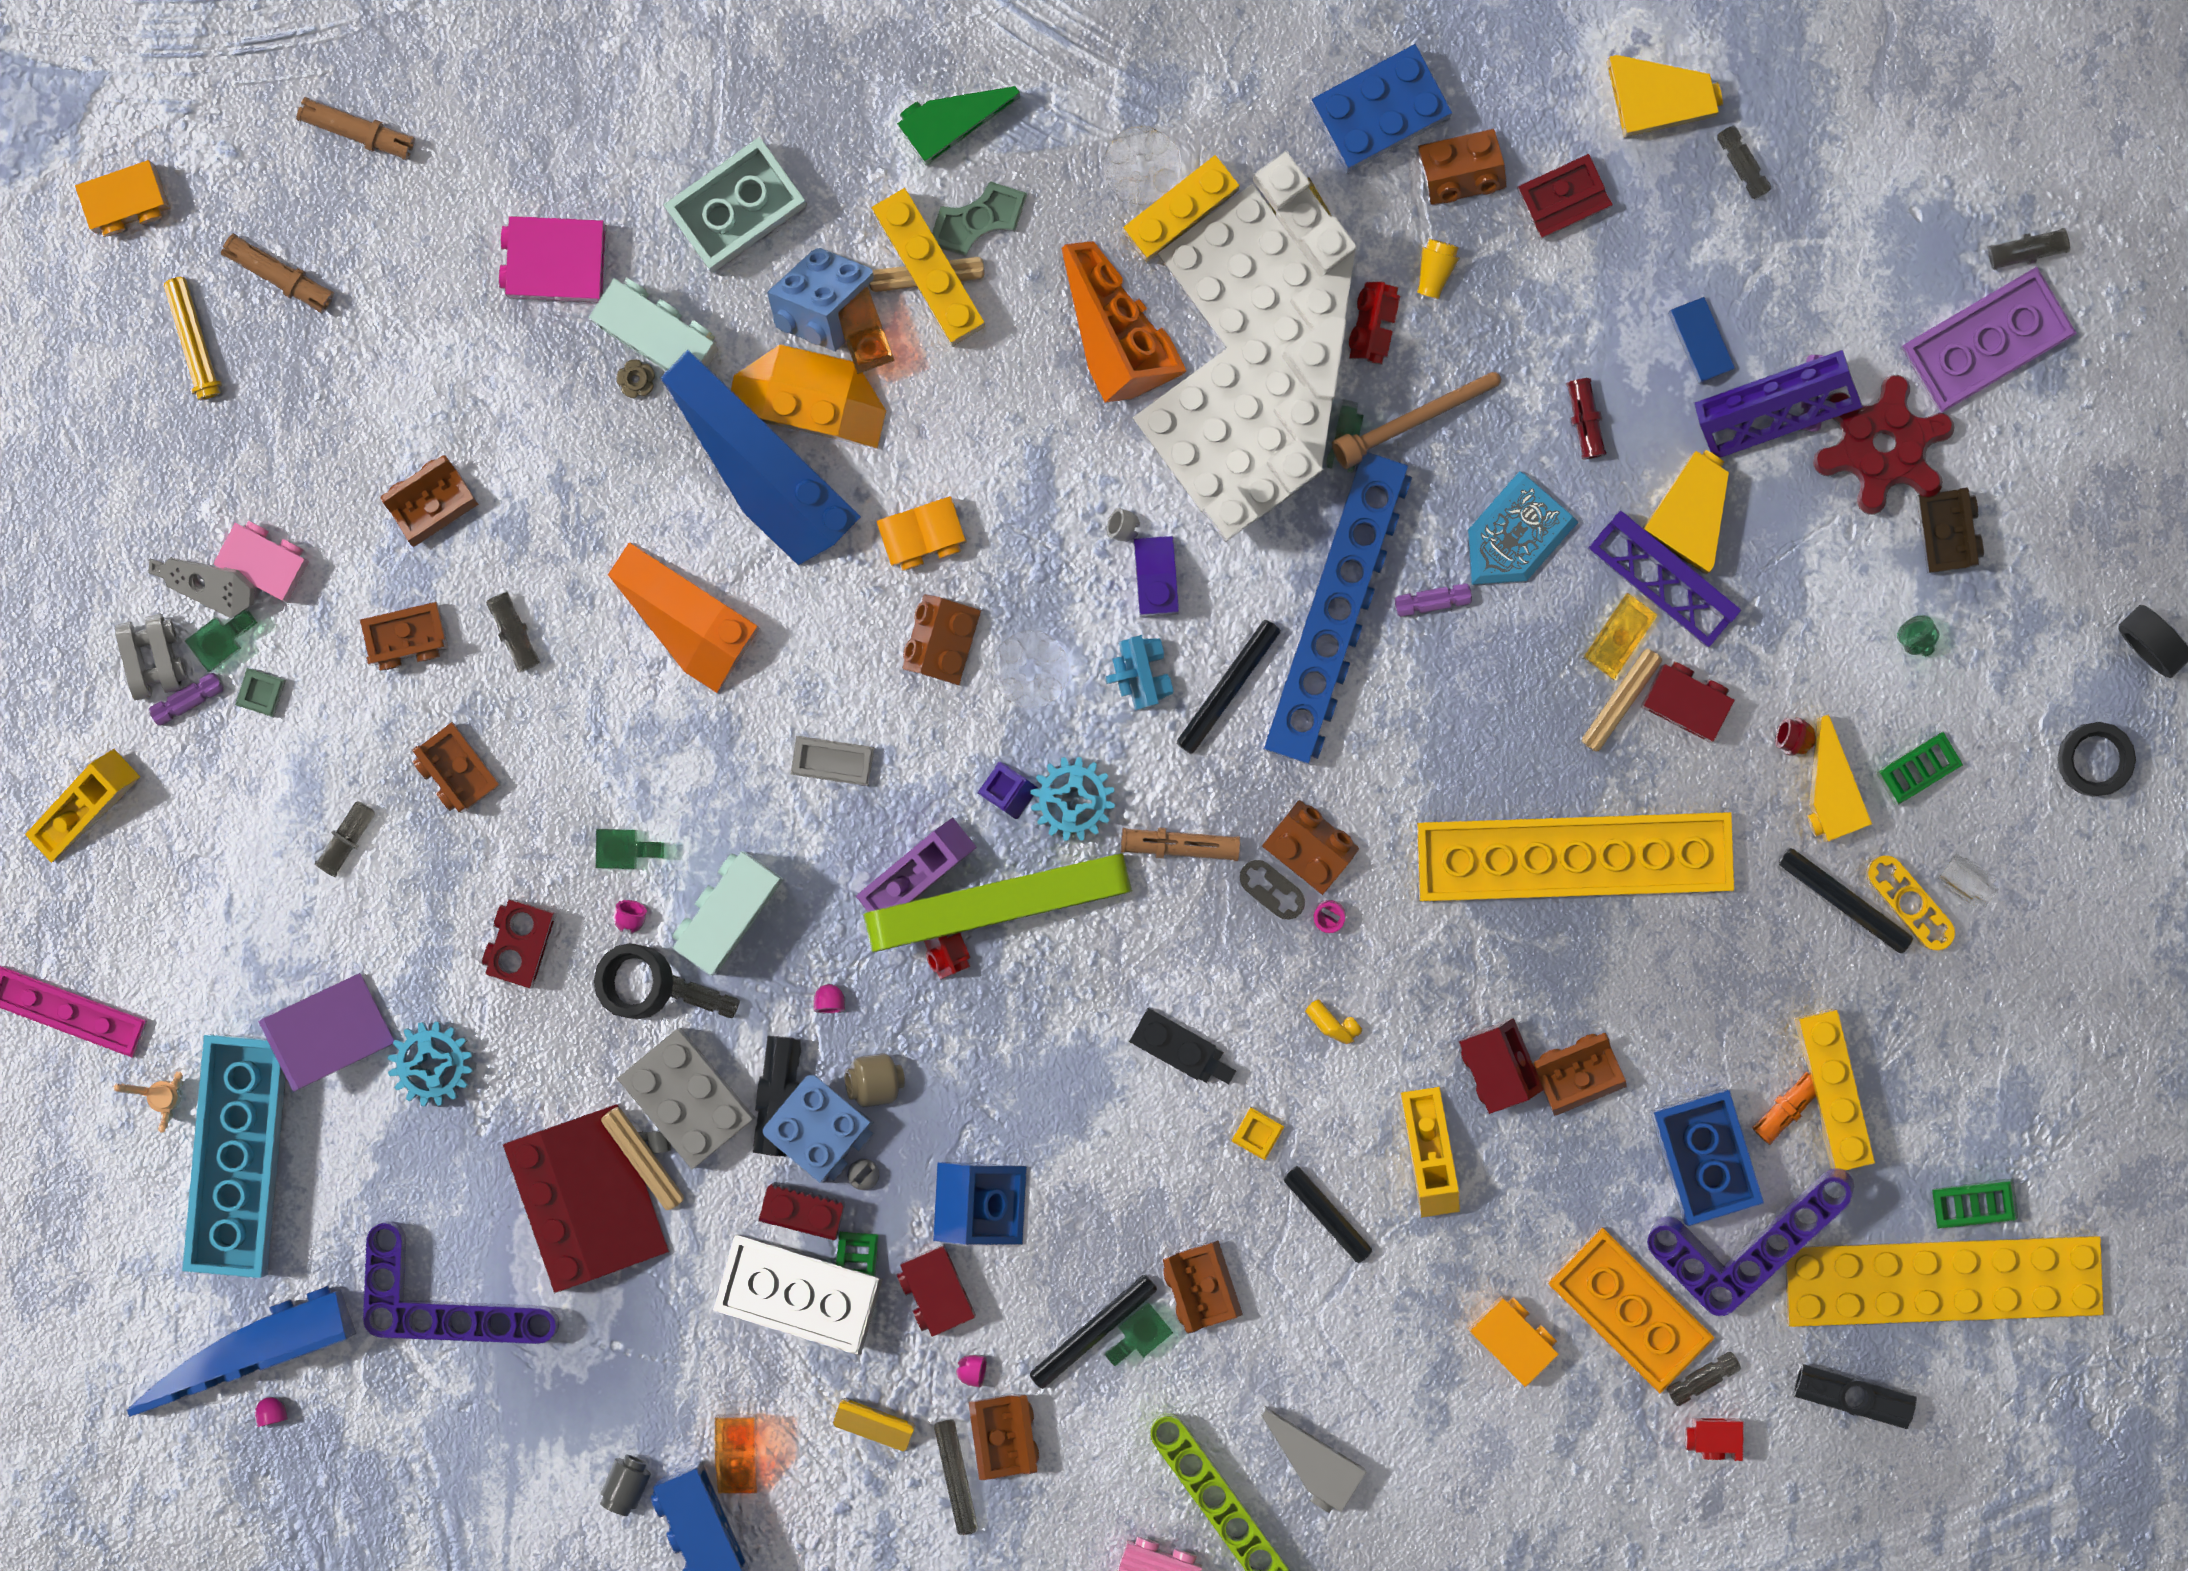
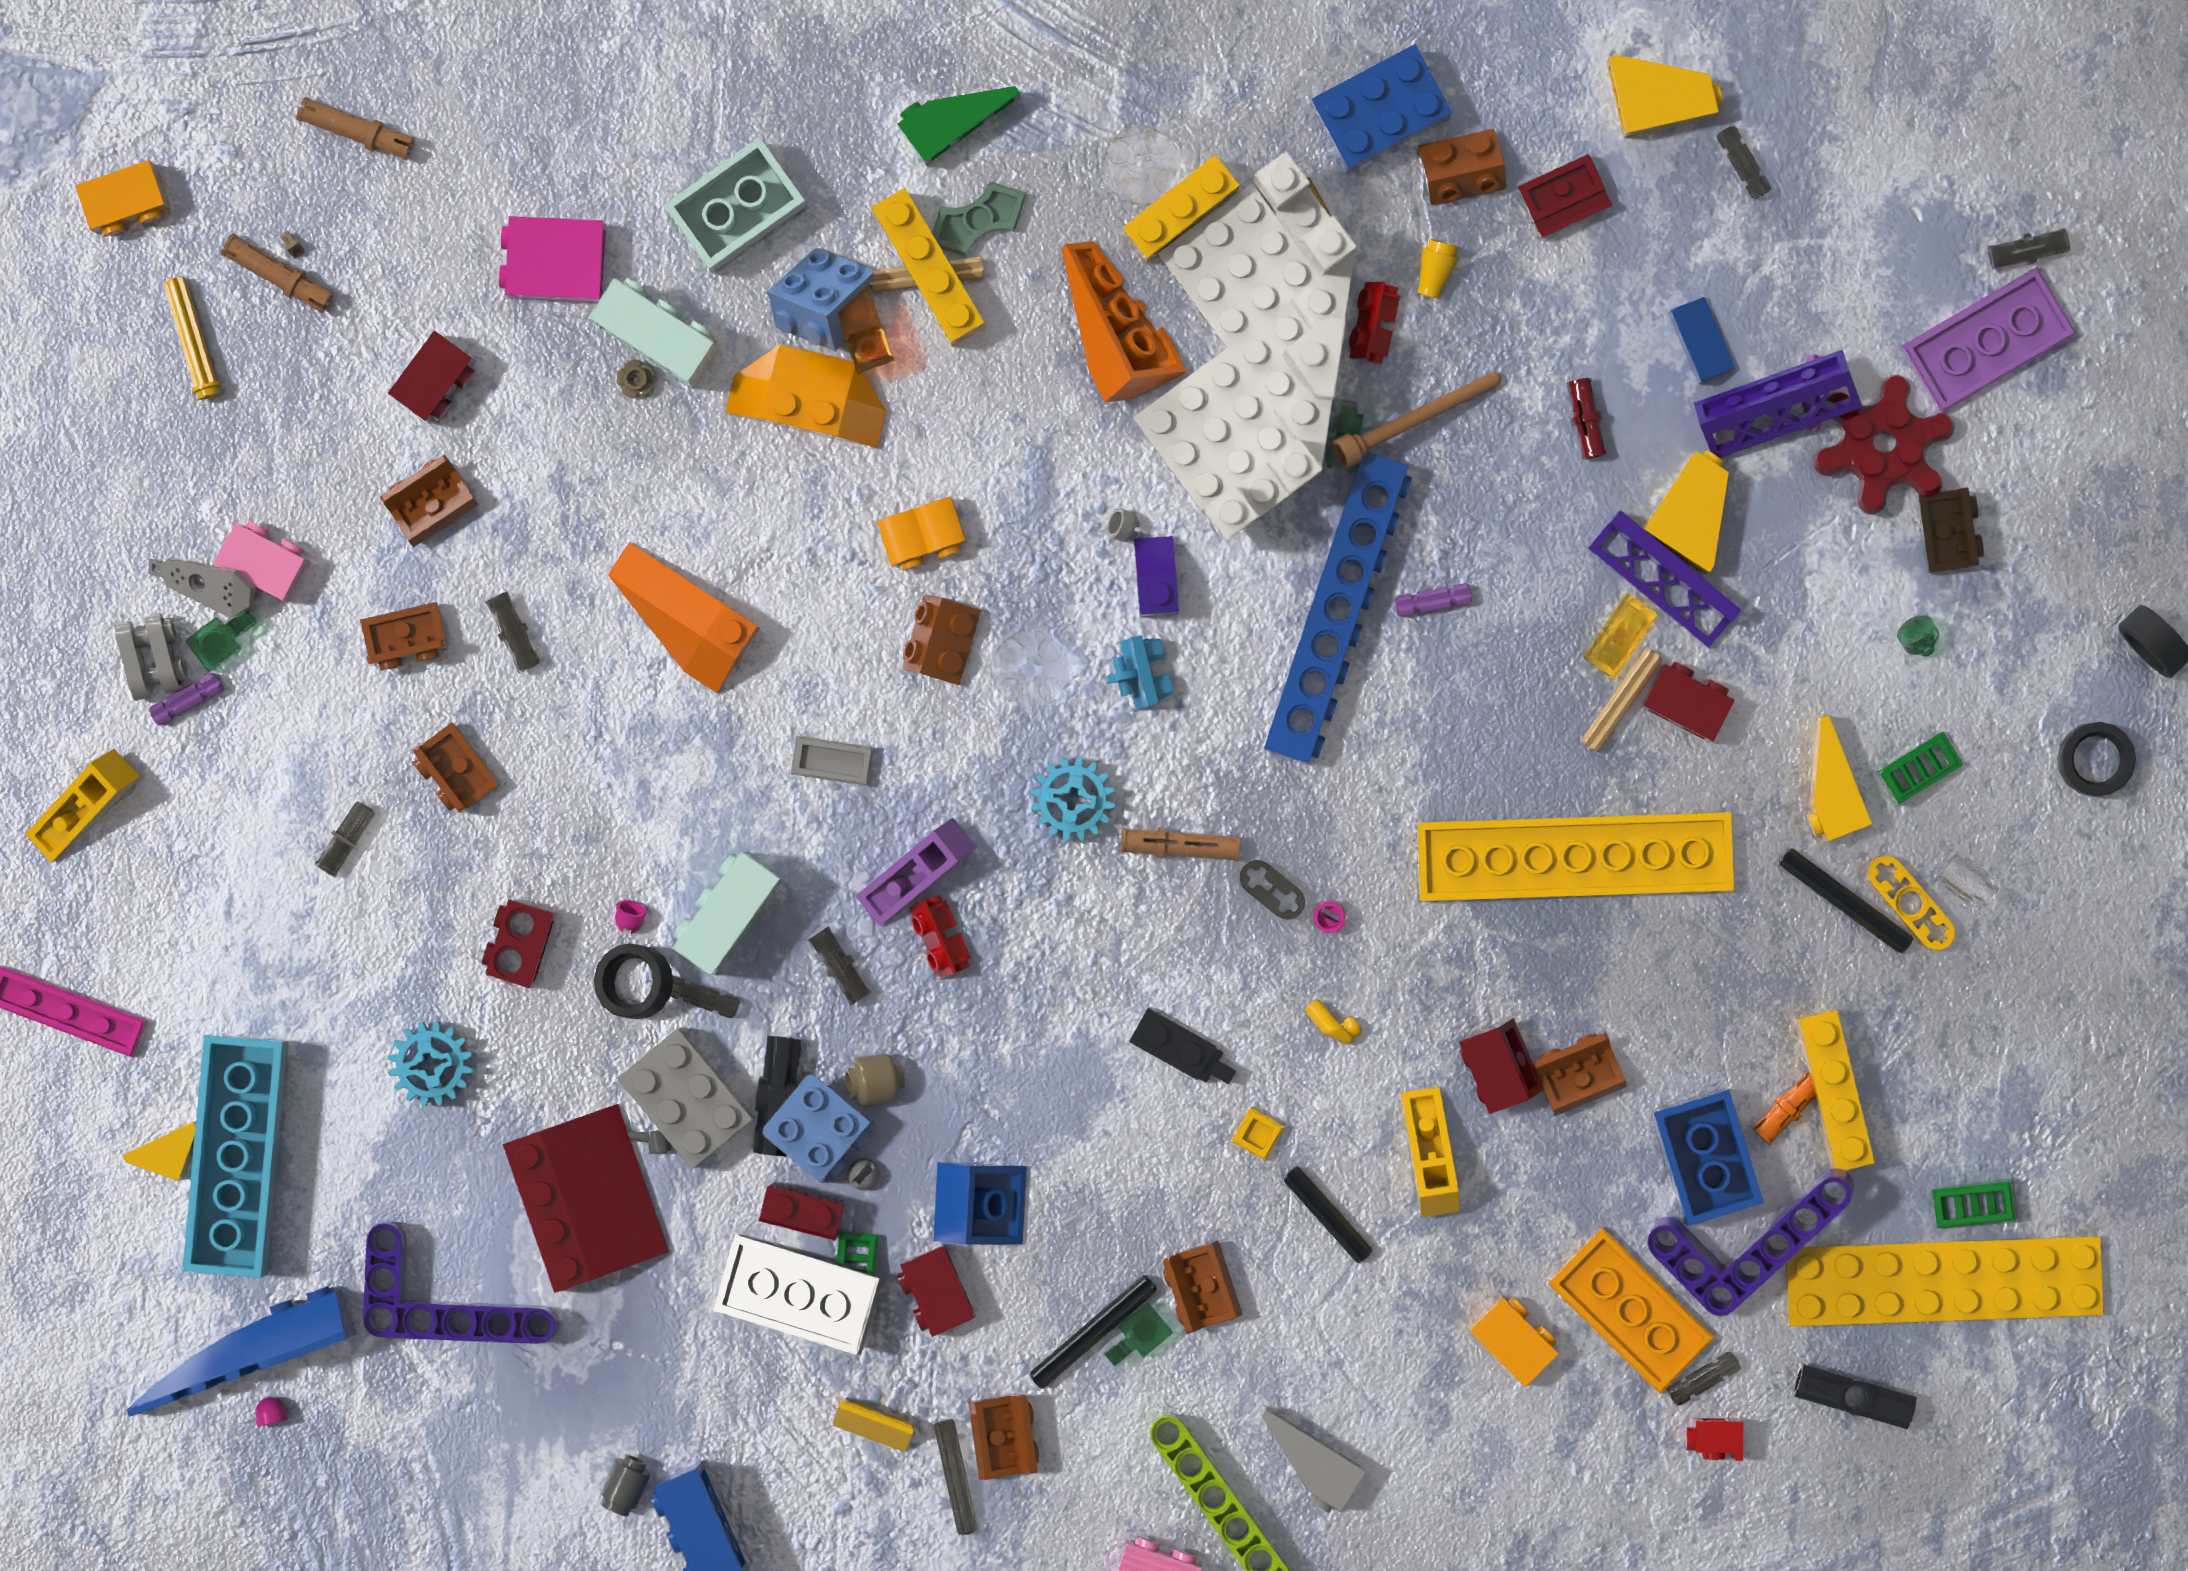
(161, 1096): light nougat plant -> none
(166, 1155): none -> yellow slope
(260, 692): sand green tile -> none
(292, 245): none -> dark tan piece
(326, 1032): medium lavender tile -> none
(433, 378): none -> dark red brick
(620, 849): clear green plate -> none
(642, 1158): tan axle -> none
(736, 1453): clear orange slope -> none
(758, 466): blue wedge -> none
(825, 944): none -> clear smoke pin
(829, 1000): dark pink hinge -> none
(972, 1370): dark pink hinge -> none
(997, 902): lime beam -> none
(1007, 790): dark purple slope -> none
(1228, 686): black axle -> none
(1311, 846): dark orange bracket -> none
(1516, 533): dark azure tile -> none
(1795, 736): dark red plate -> none

